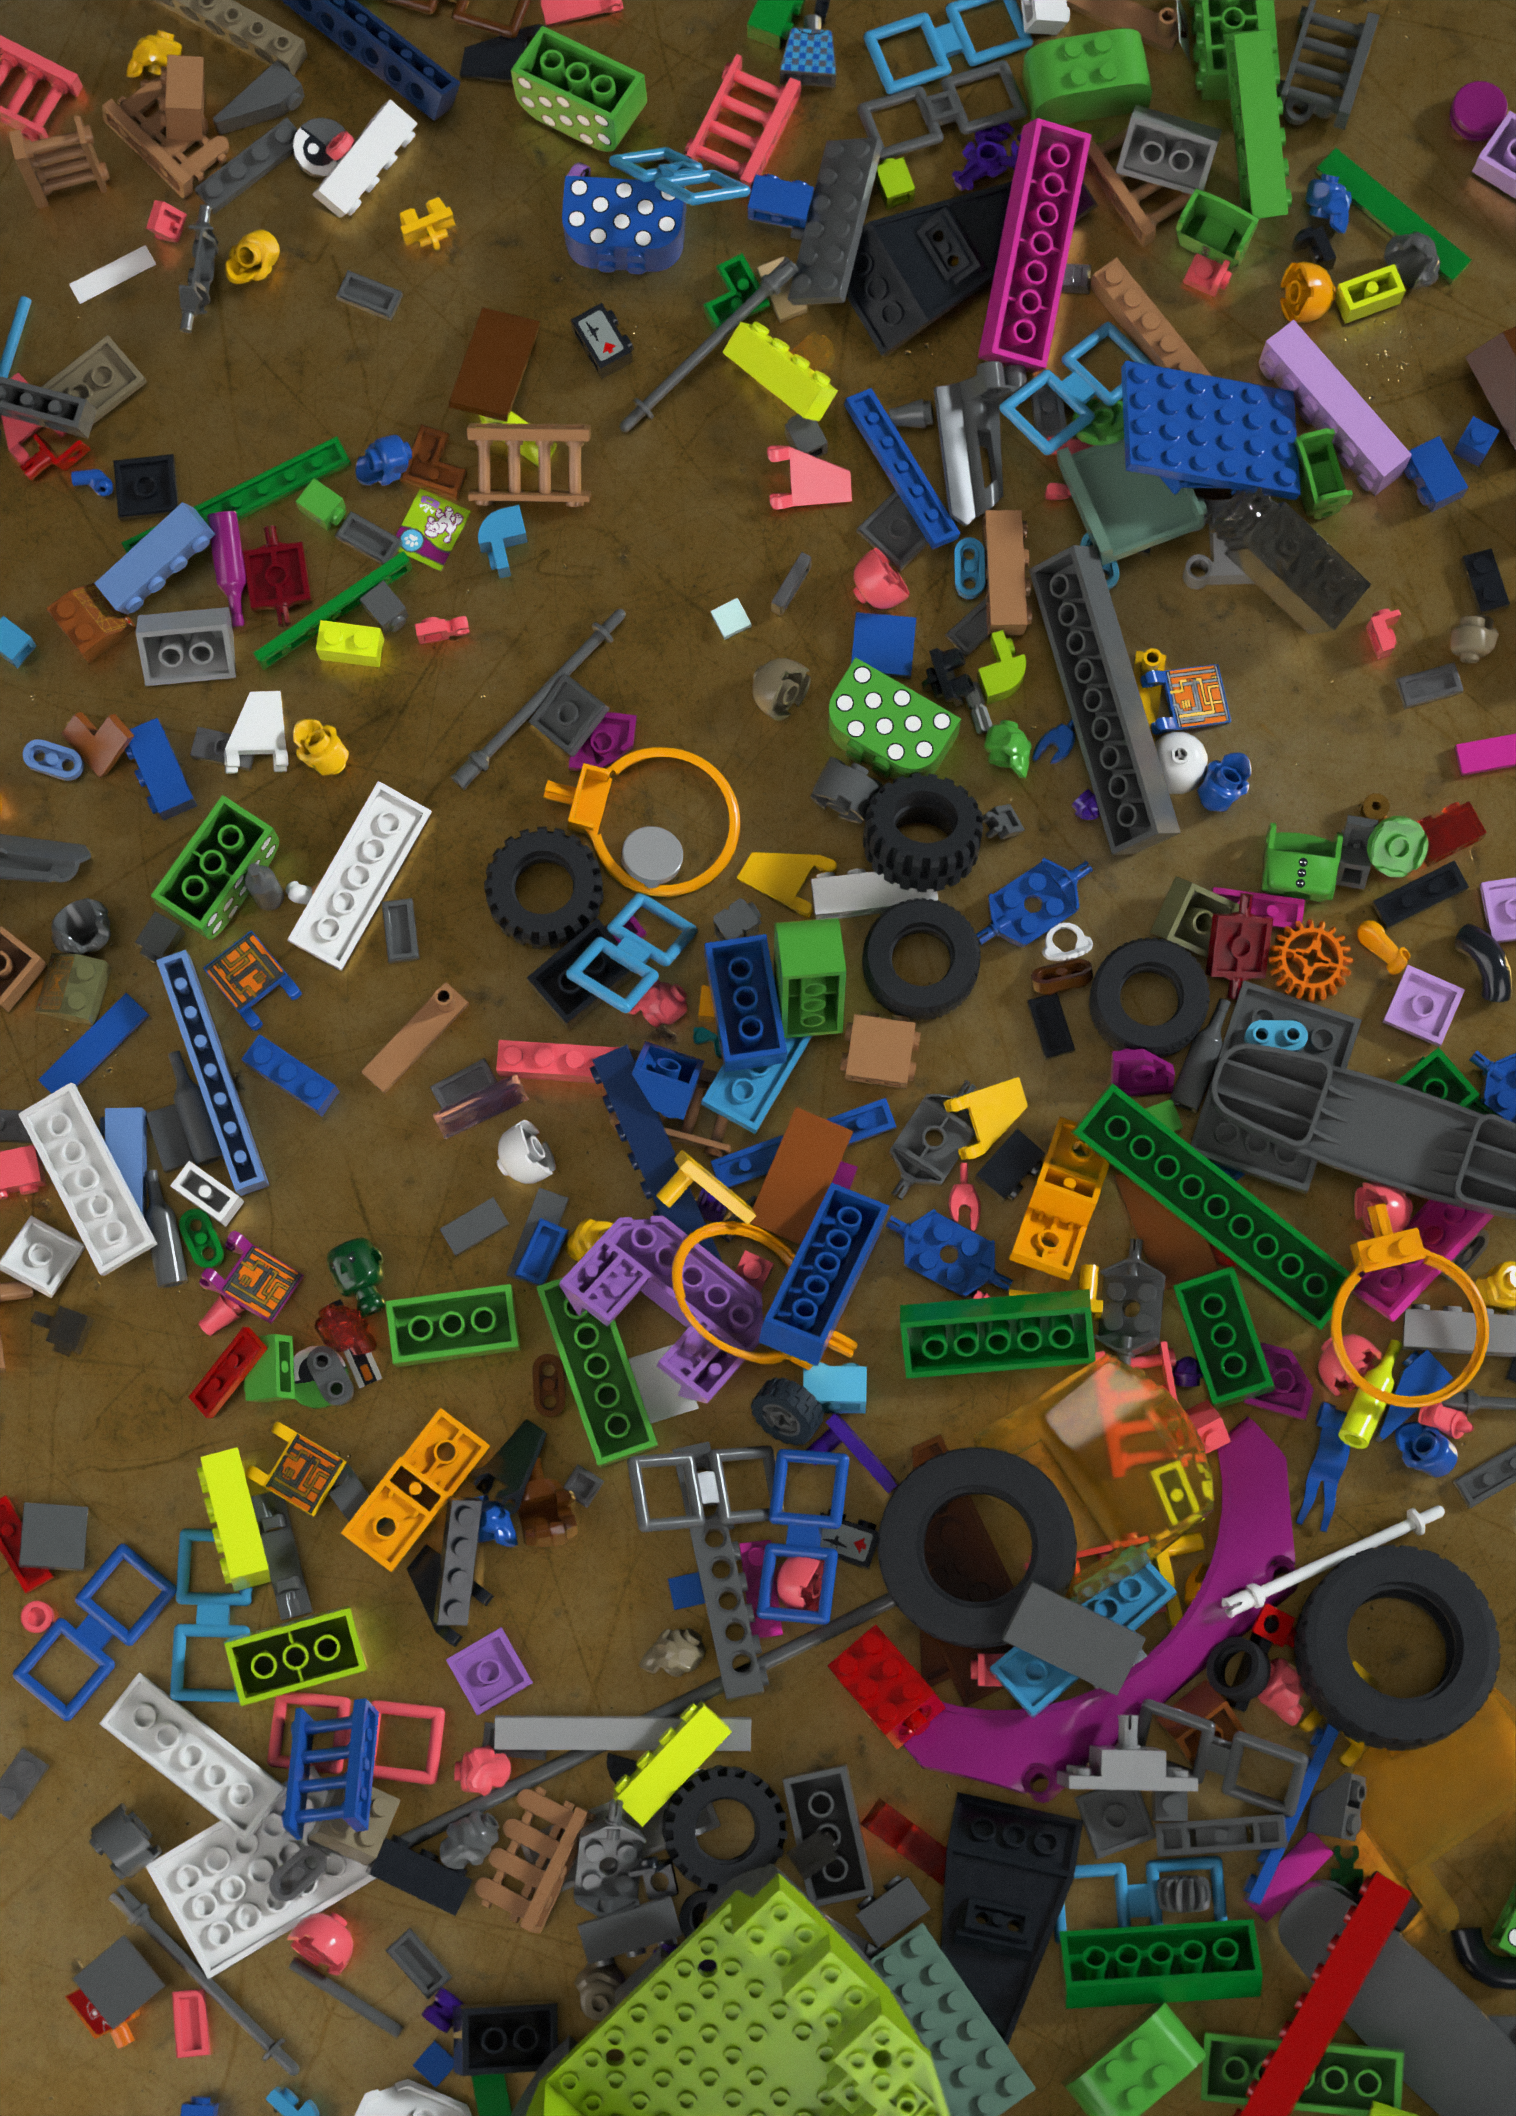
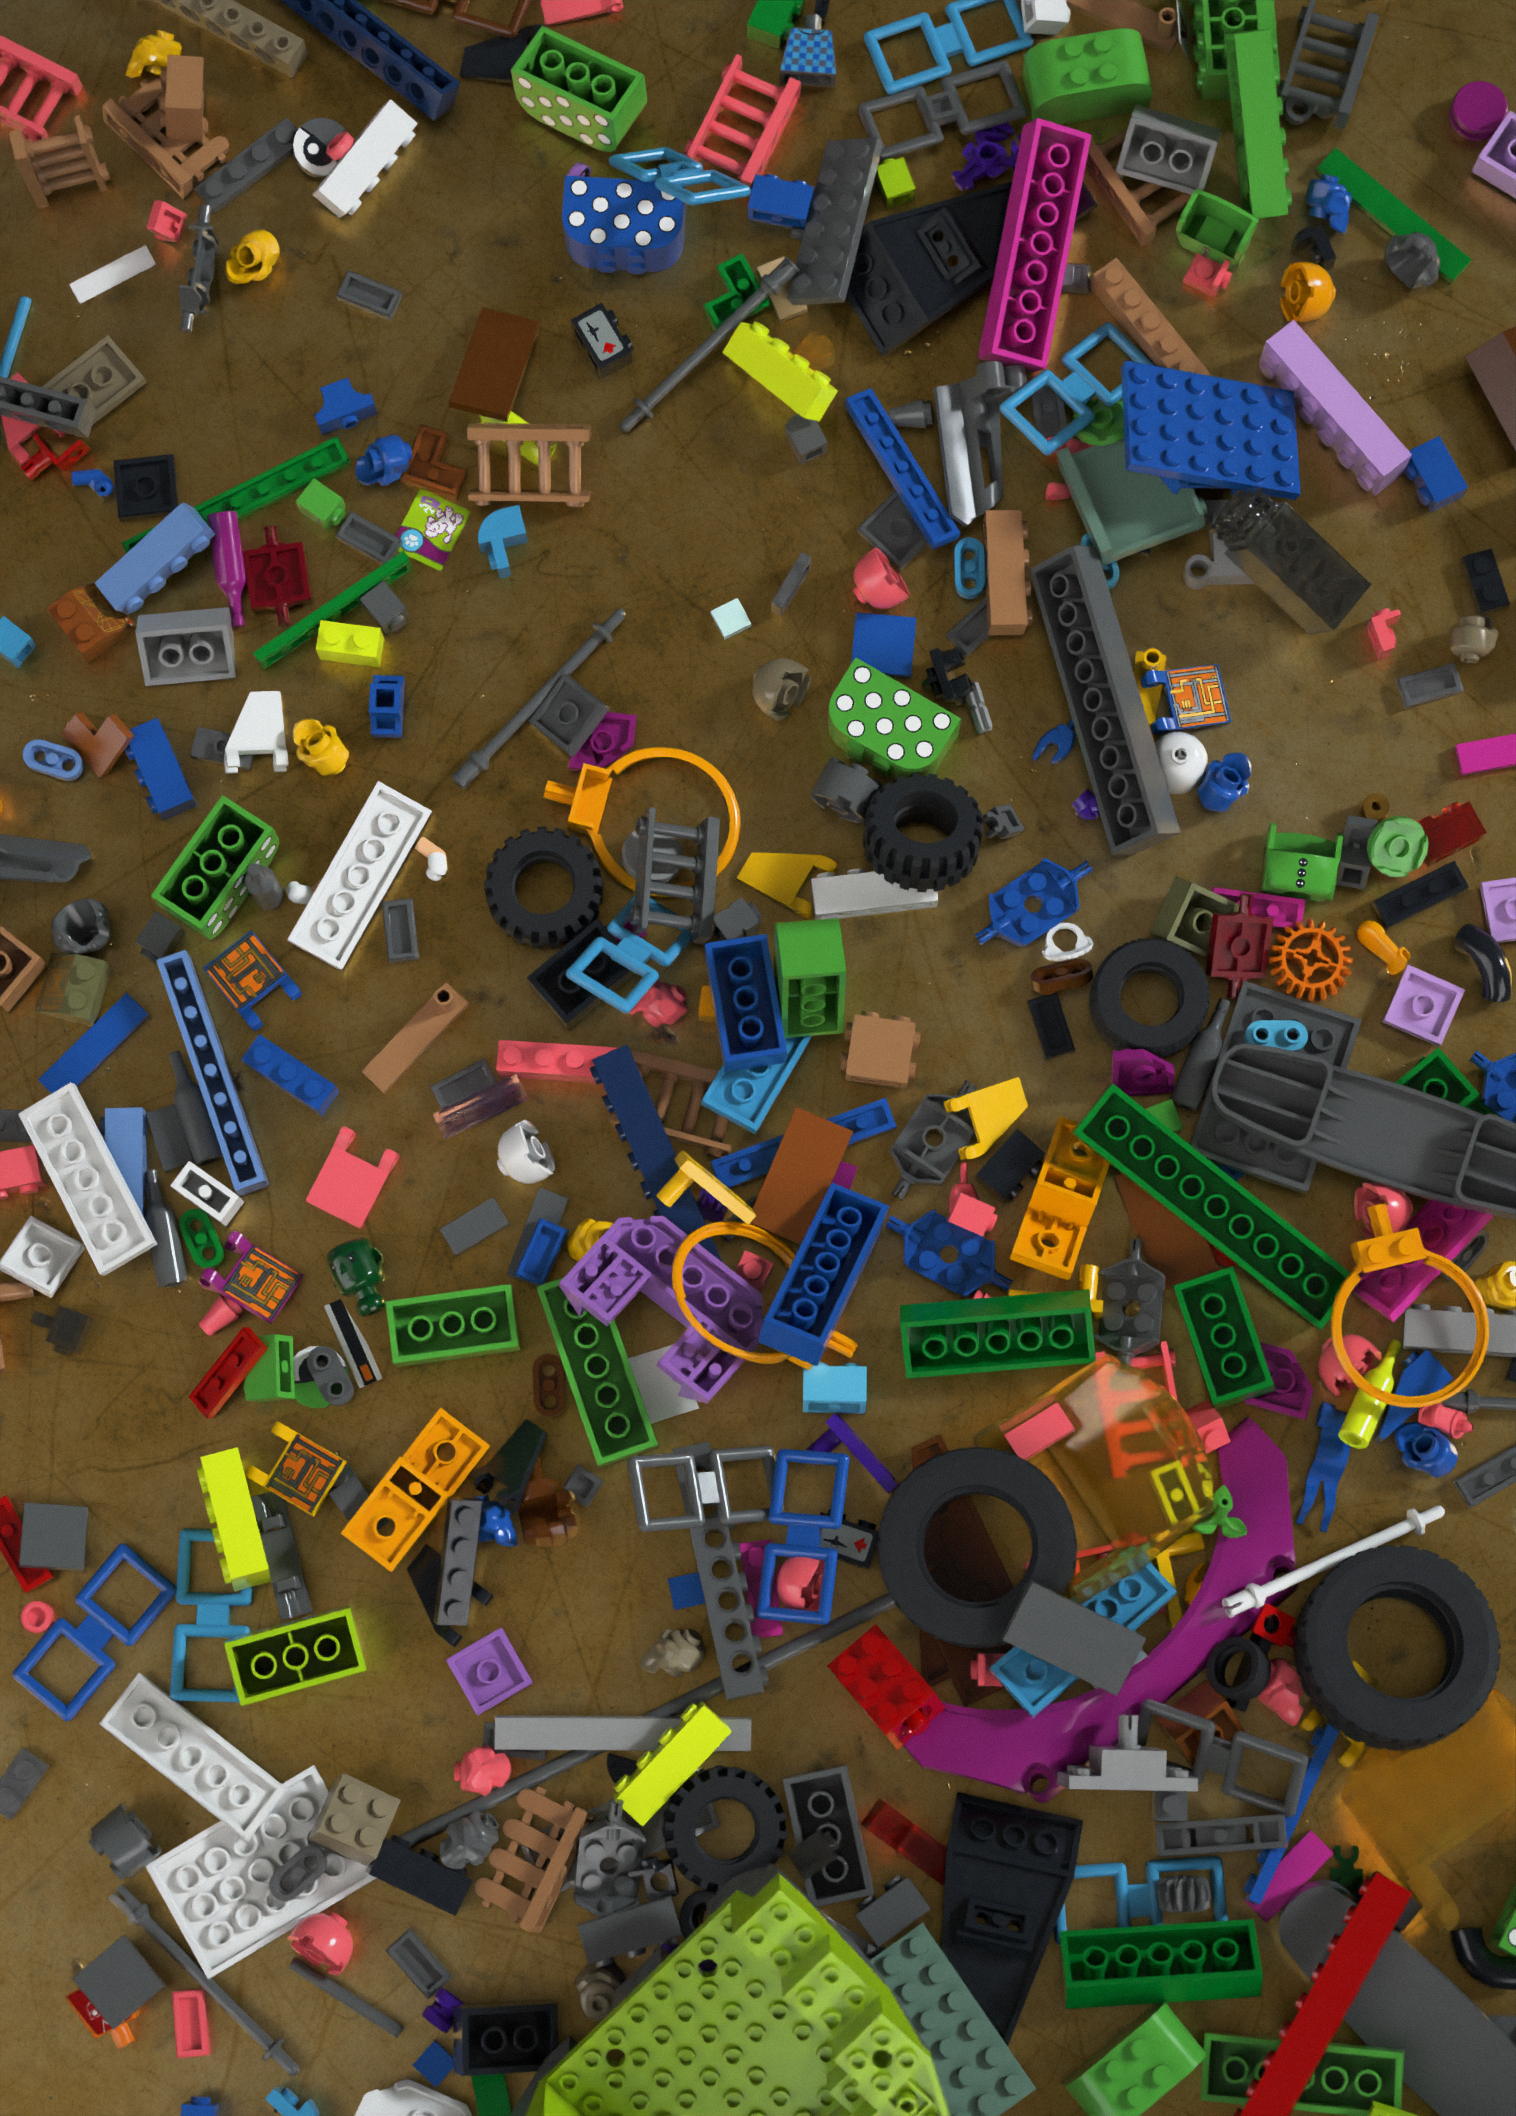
(264, 99): dark grey slope -> none
(342, 1737): coral bar -> none
(343, 407): none -> blue brick
(344, 1330): clear red head -> none
(349, 1184): none -> coral flag
(356, 1780): blue fence -> none
(386, 706): none -> blue brick
(428, 228): yellow hips -> none
(435, 630): coral plate -> none
(436, 858): none -> white arm
(667, 1079): blue slope -> none
(703, 865): none -> dark grey fence
(703, 1035): teal piece -> none
(787, 1411): black wheel -> none
(811, 479): coral flag -> none
(926, 918): black tyre -> none
(972, 1214): none -> coral brick
(1004, 677): lime brick -> none
(1008, 747): bright green head -> none
(1039, 1432): none -> coral tile
(1114, 1820): dark grey tile -> none
(1187, 1372): dark purple plate -> none
(1230, 1526): none -> bright green plant
(1320, 475): bright green piece -> none
(1338, 1808): dark grey slope -> none
(1369, 293): neon yellow brick -> none
(1476, 441): blue brick -> none

